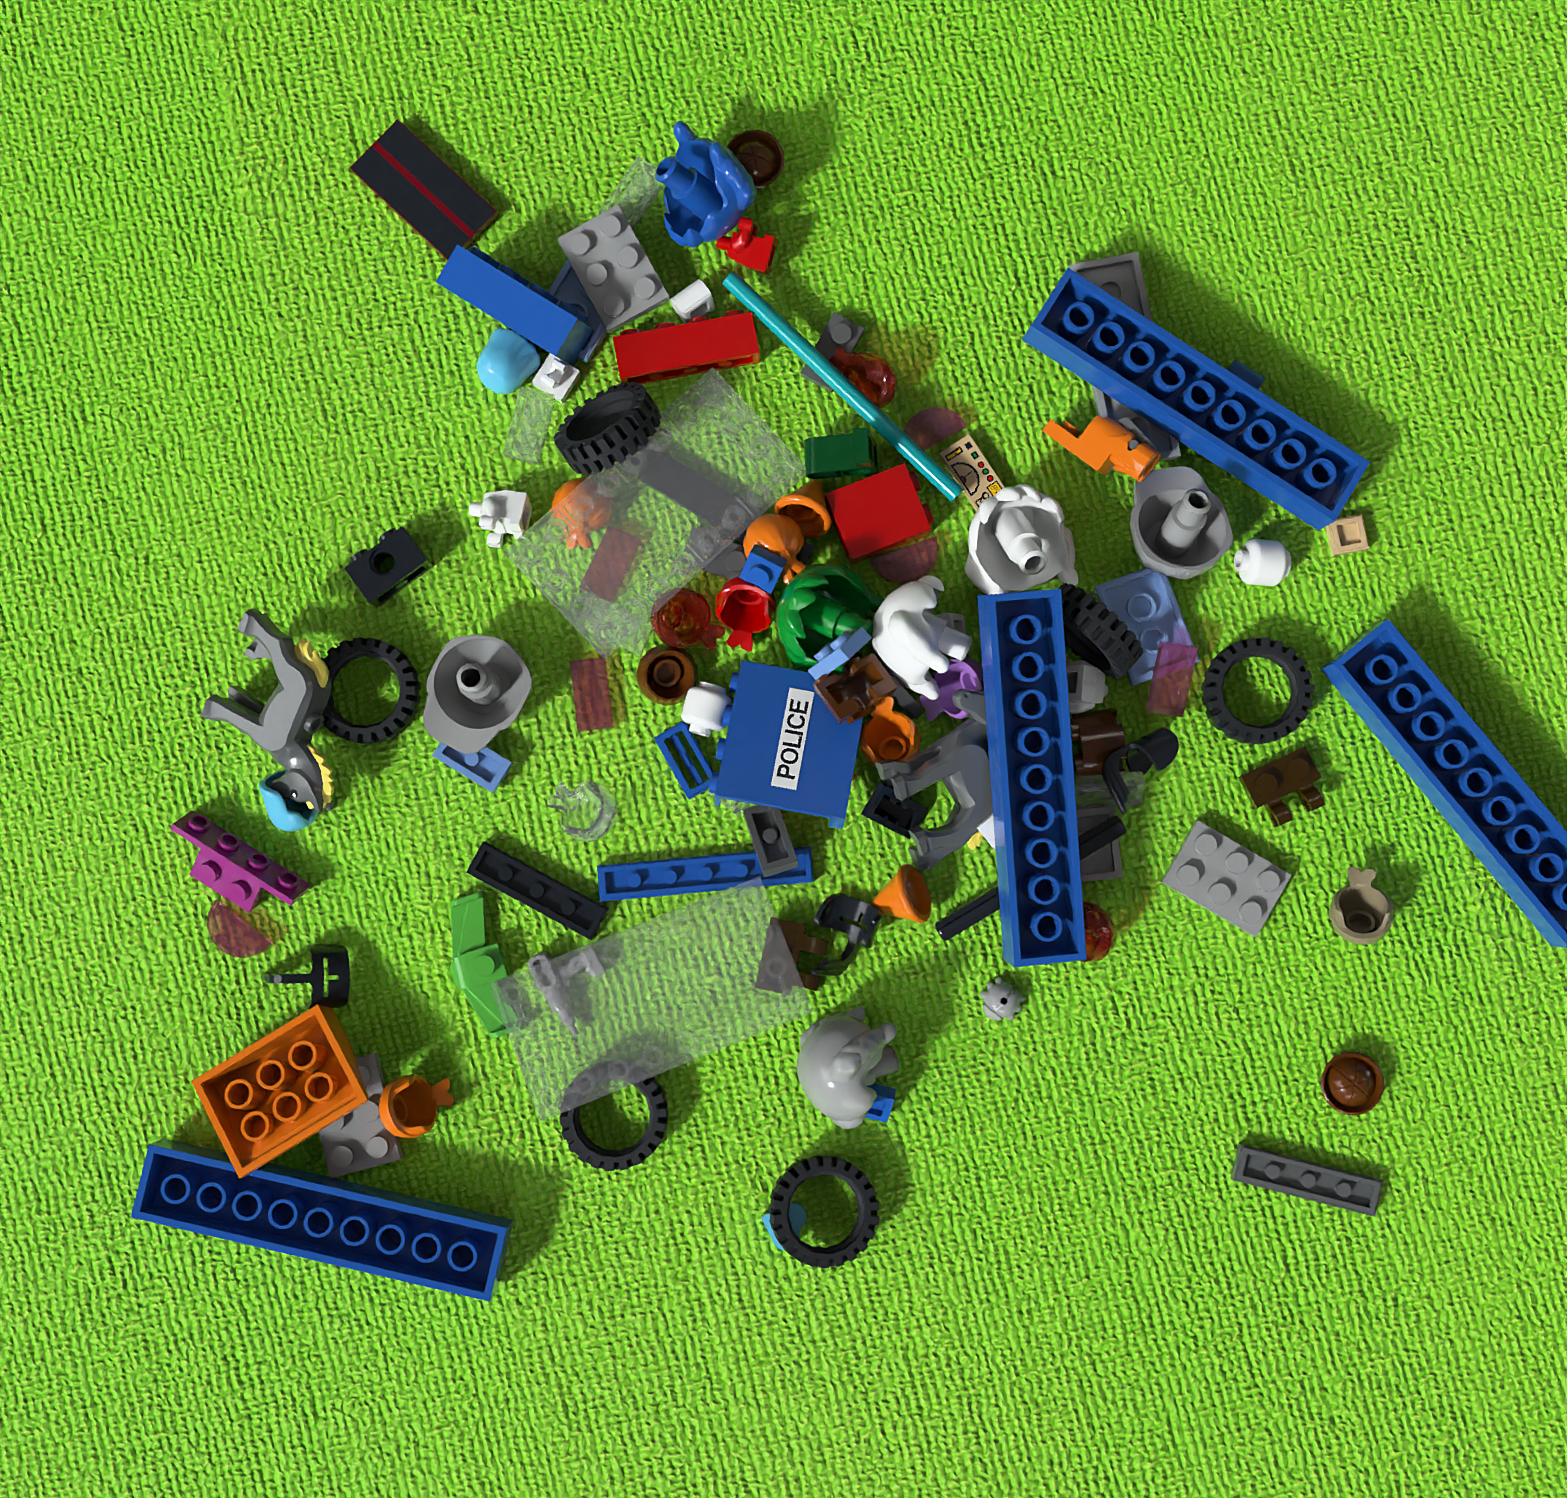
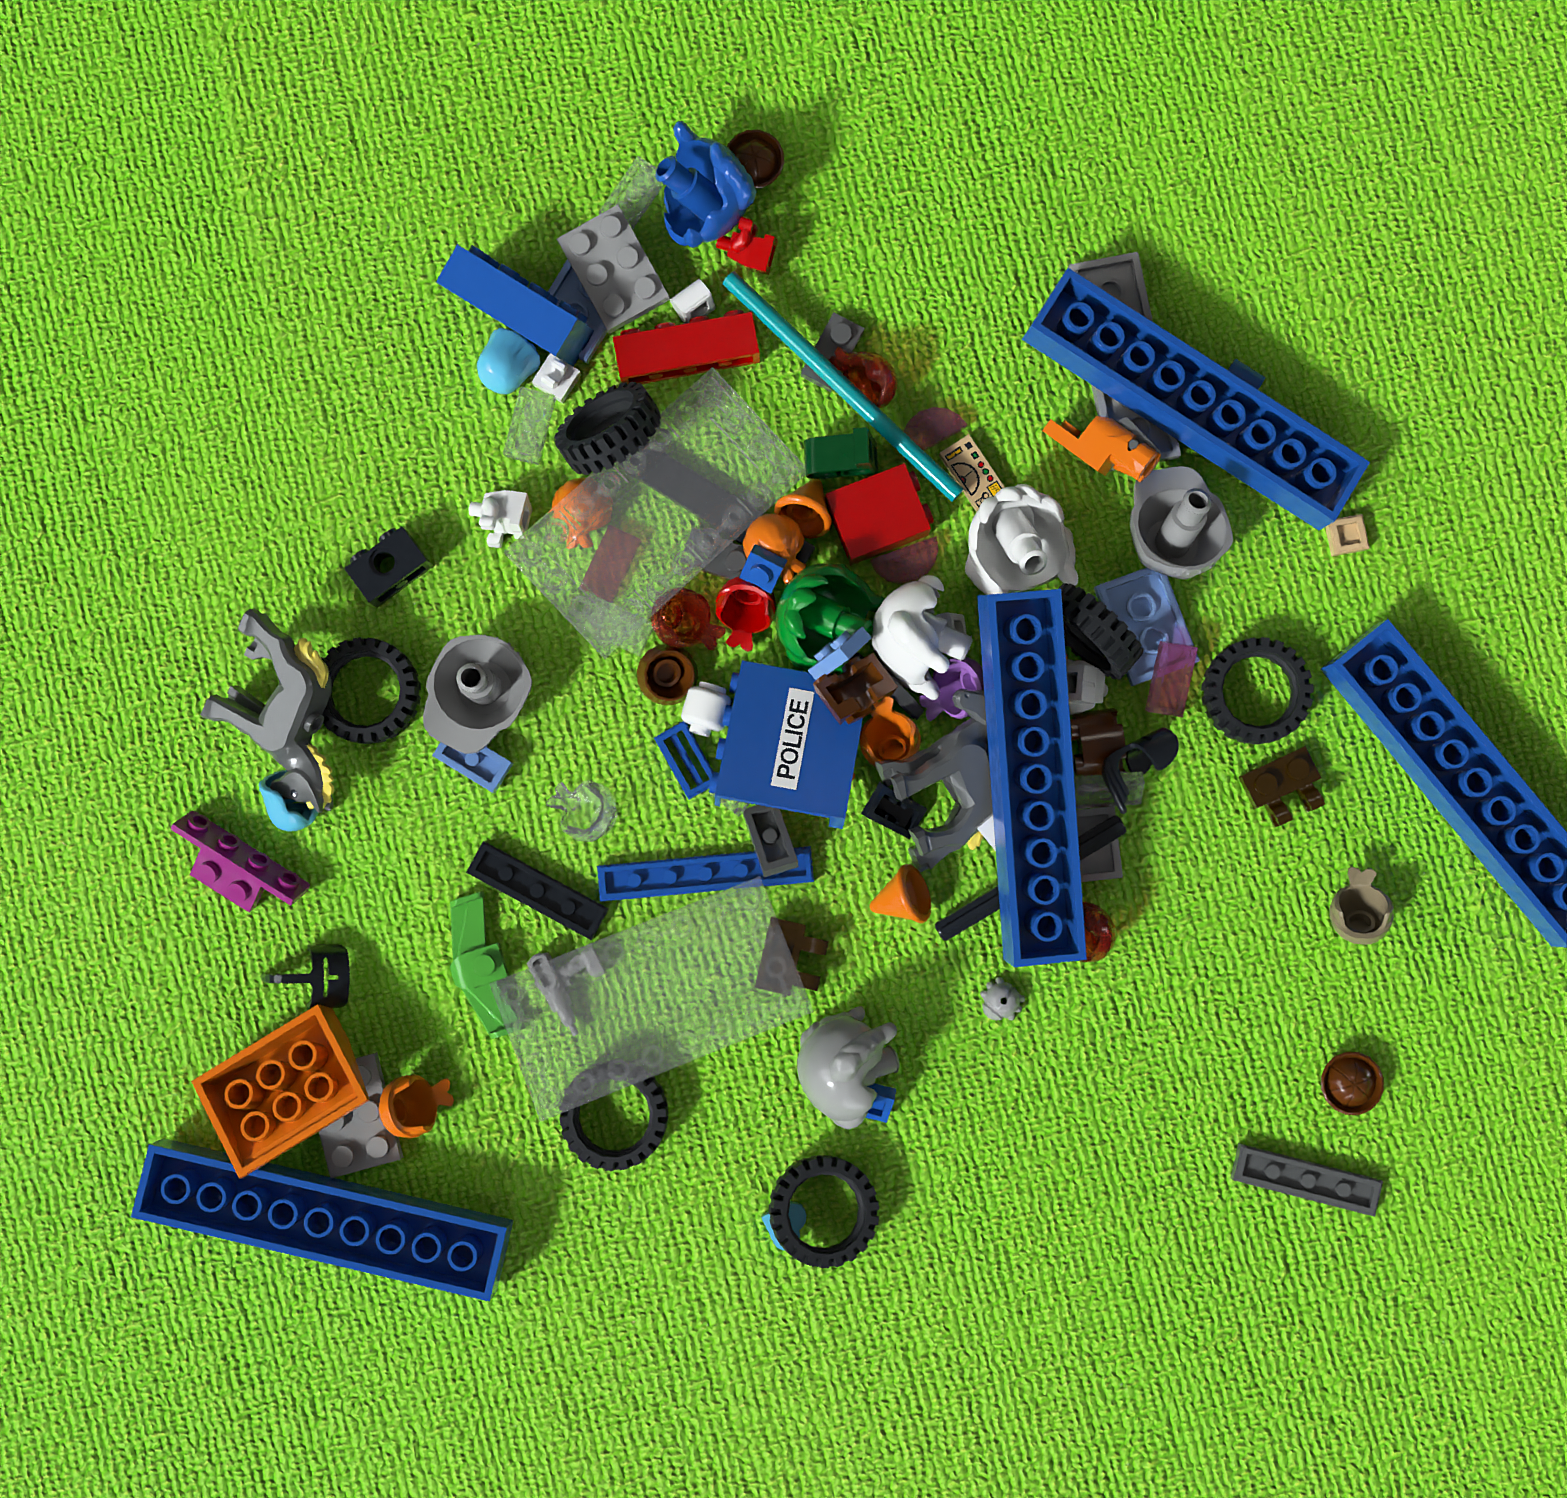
(234, 934): clear pink tile -> none
(423, 190): black tile -> none
(591, 694): clear pink tile -> none
(831, 915): black helmet -> none
(1225, 878): light grey plate -> none
(1262, 562): white head -> none

